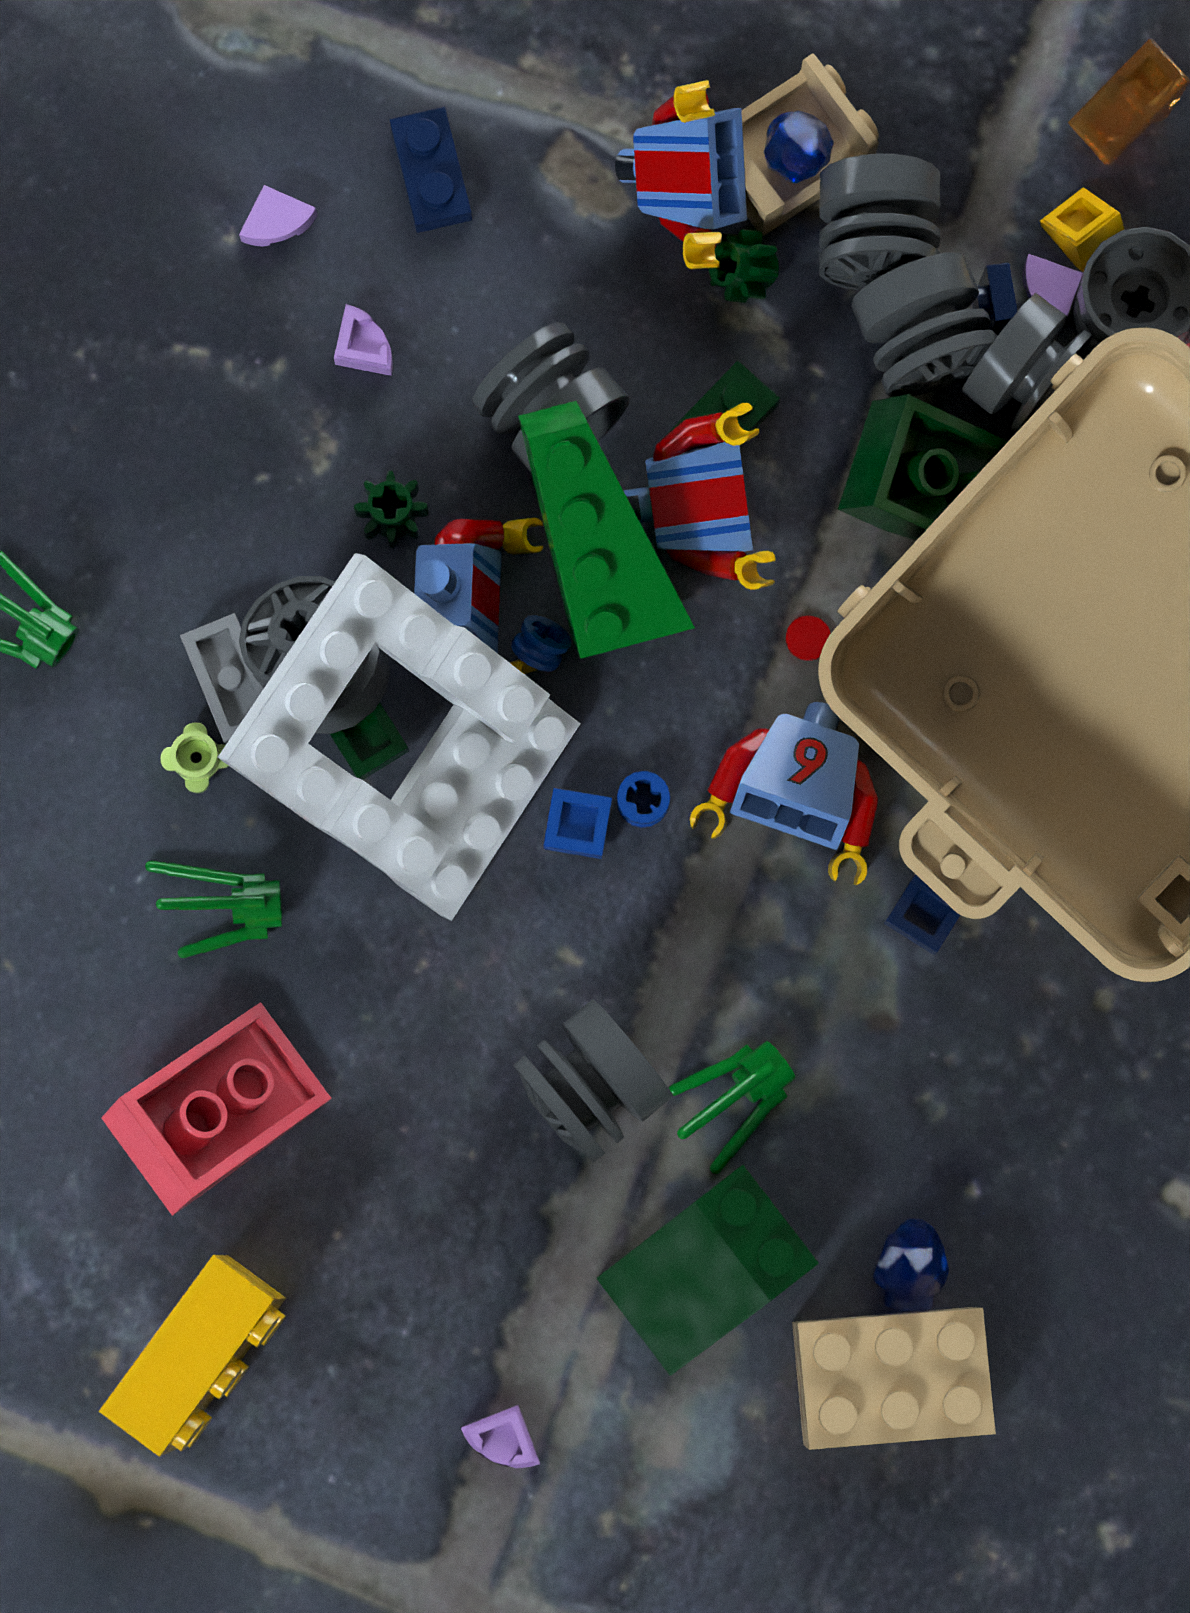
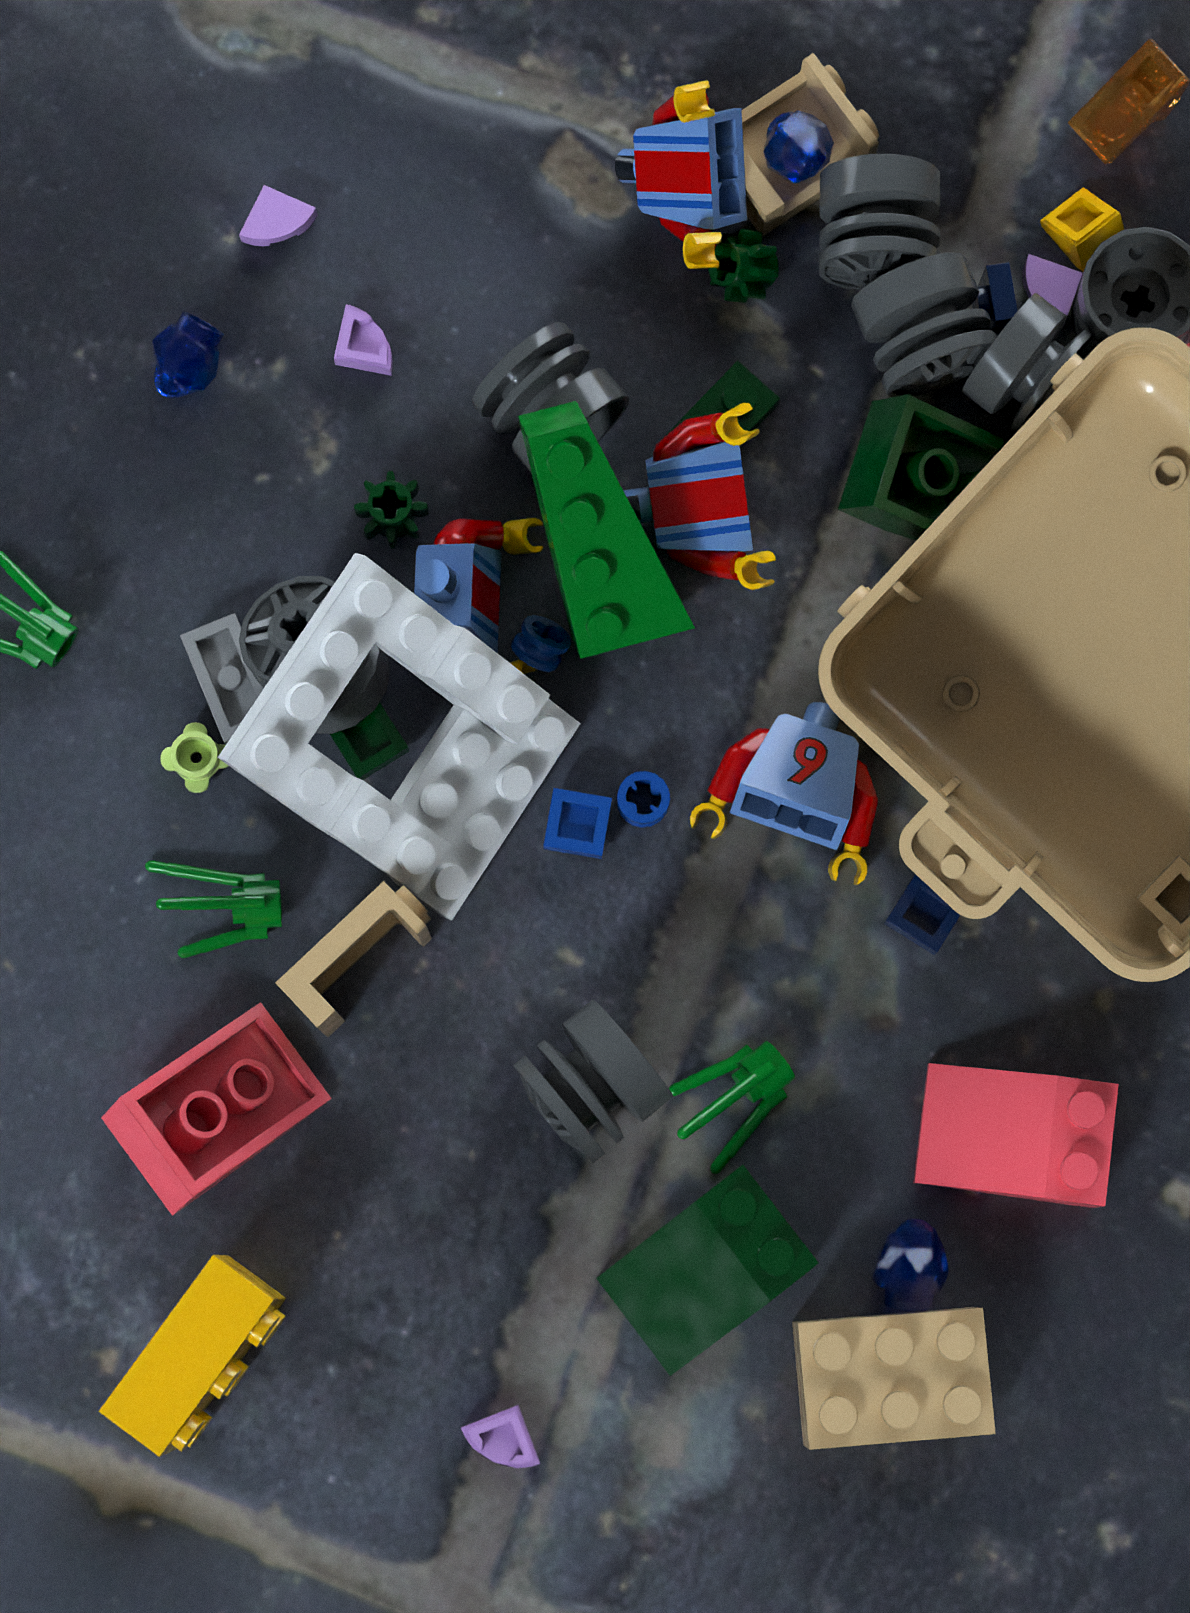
(186, 356): none -> clear blue rock
(346, 945): none -> tan panel
(431, 169): dark blue plate -> none
(807, 637): red piece -> none
(1016, 1134): none -> coral slope

